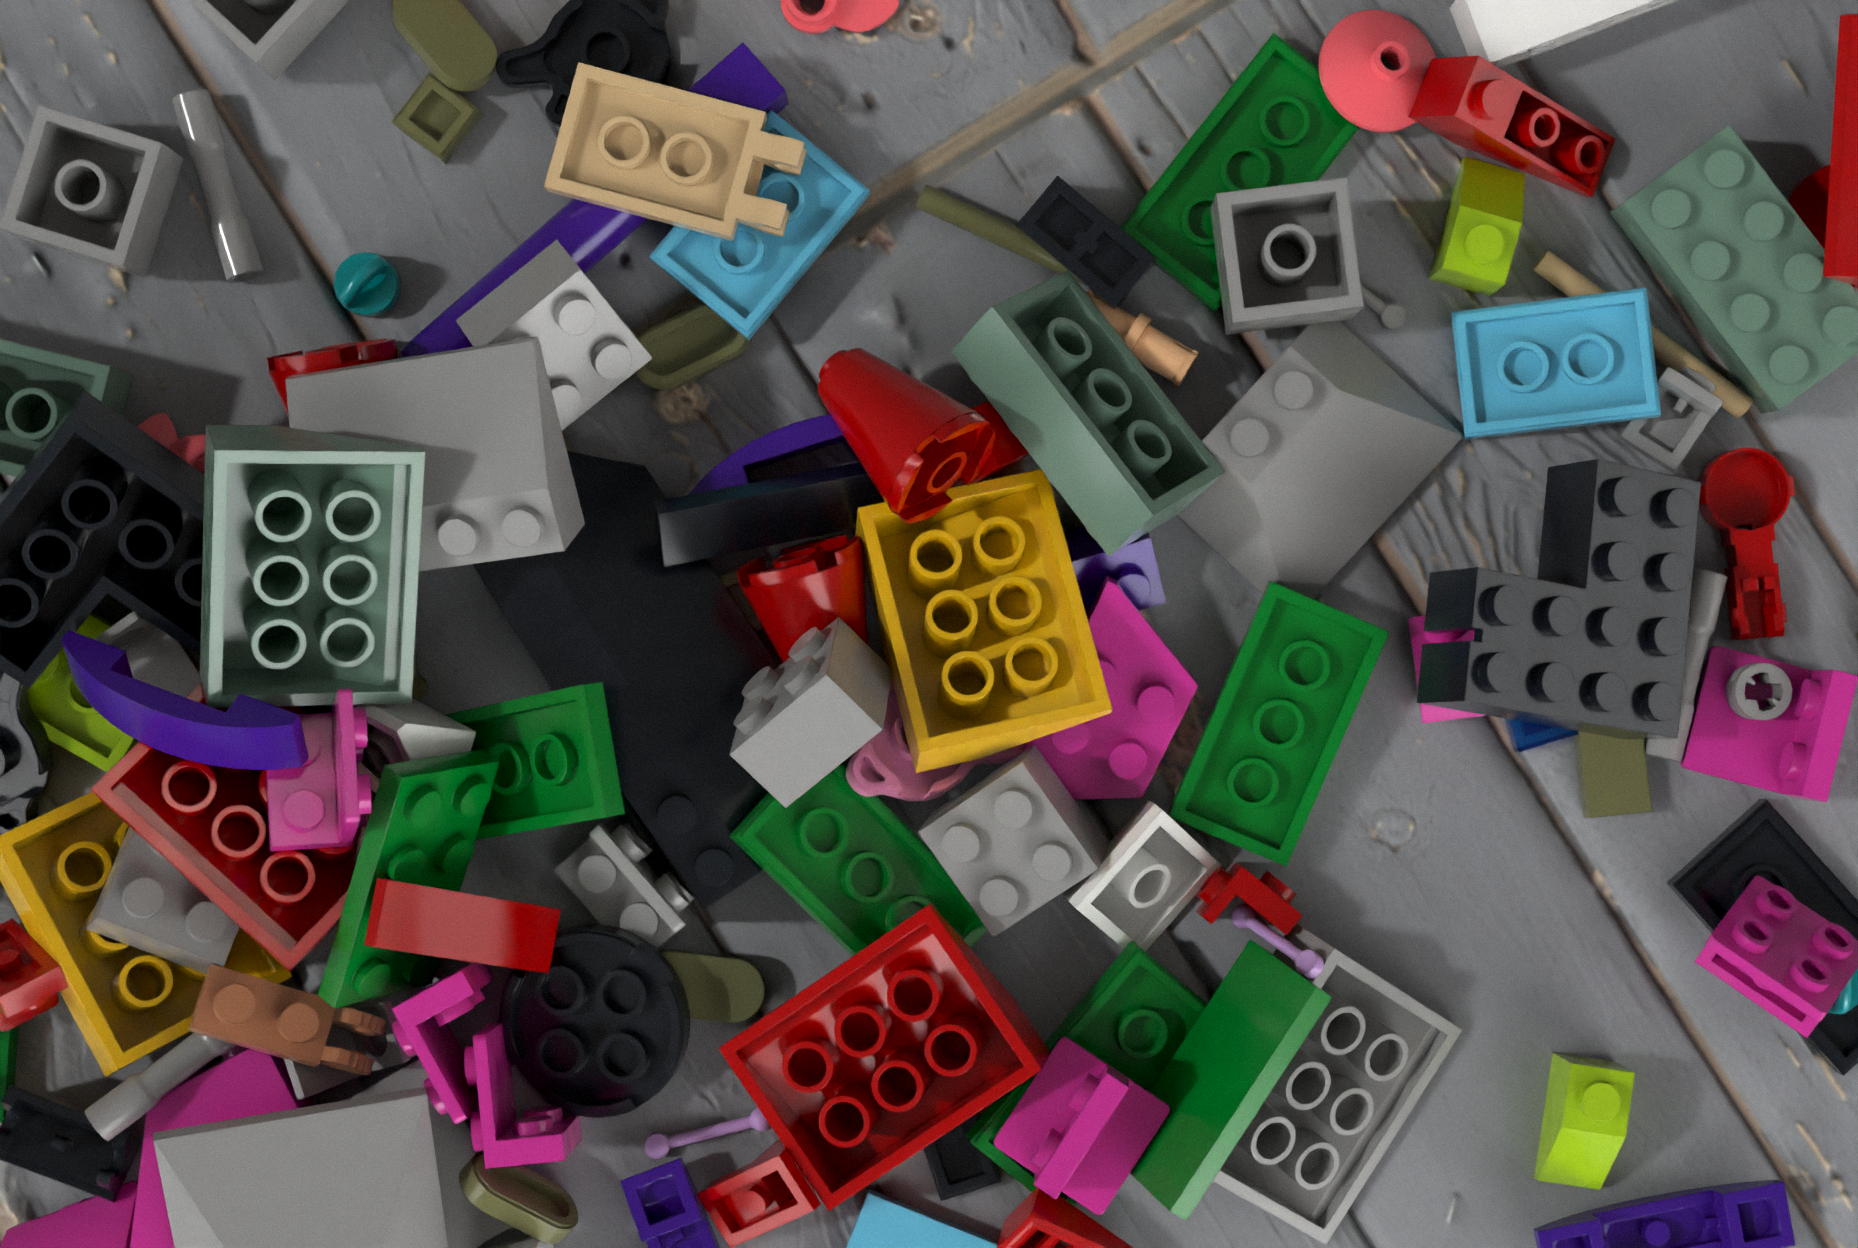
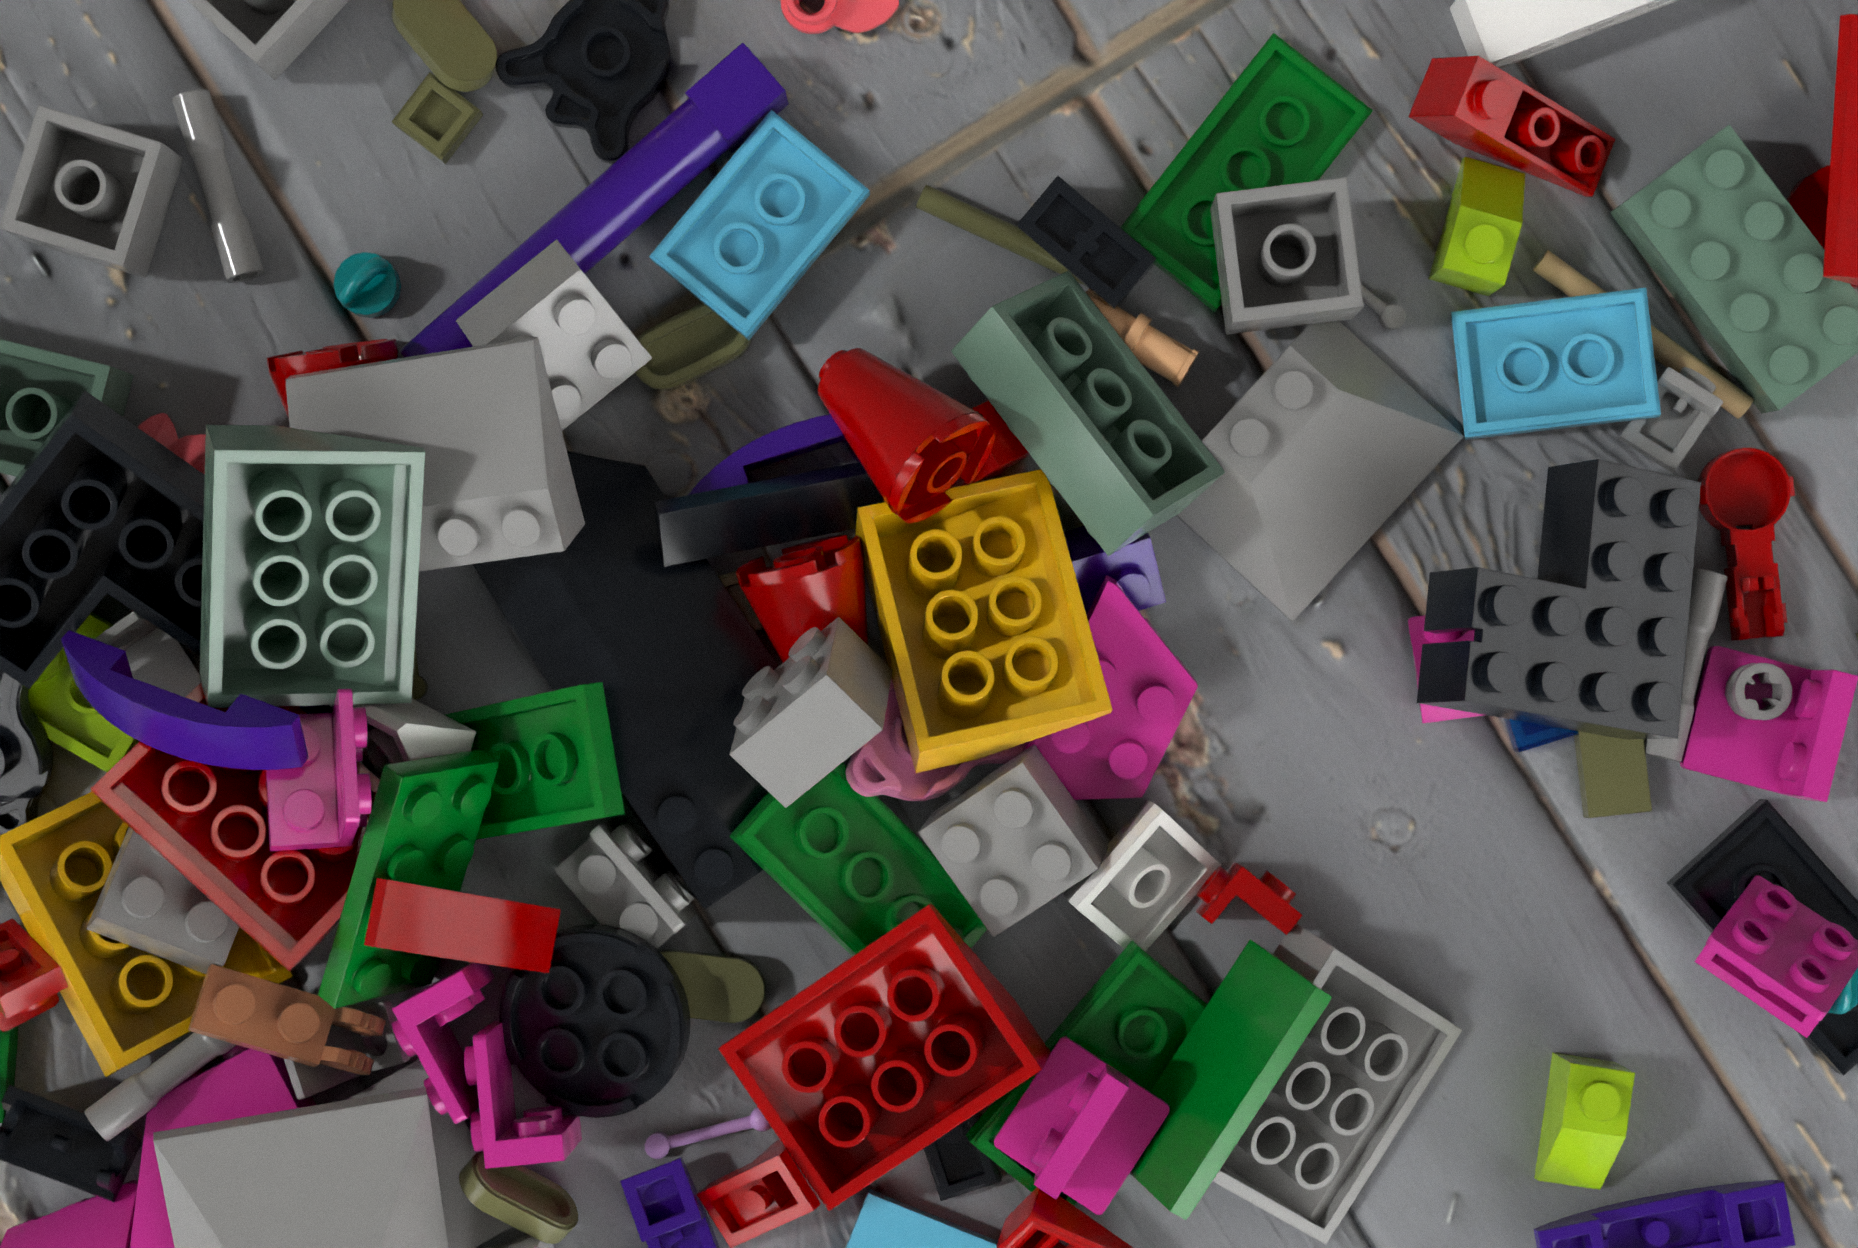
(669, 155): tan tile -> none
(1277, 723): green plate -> none
(1306, 962): lavender hinge -> none
(1357, 79): coral dish -> none

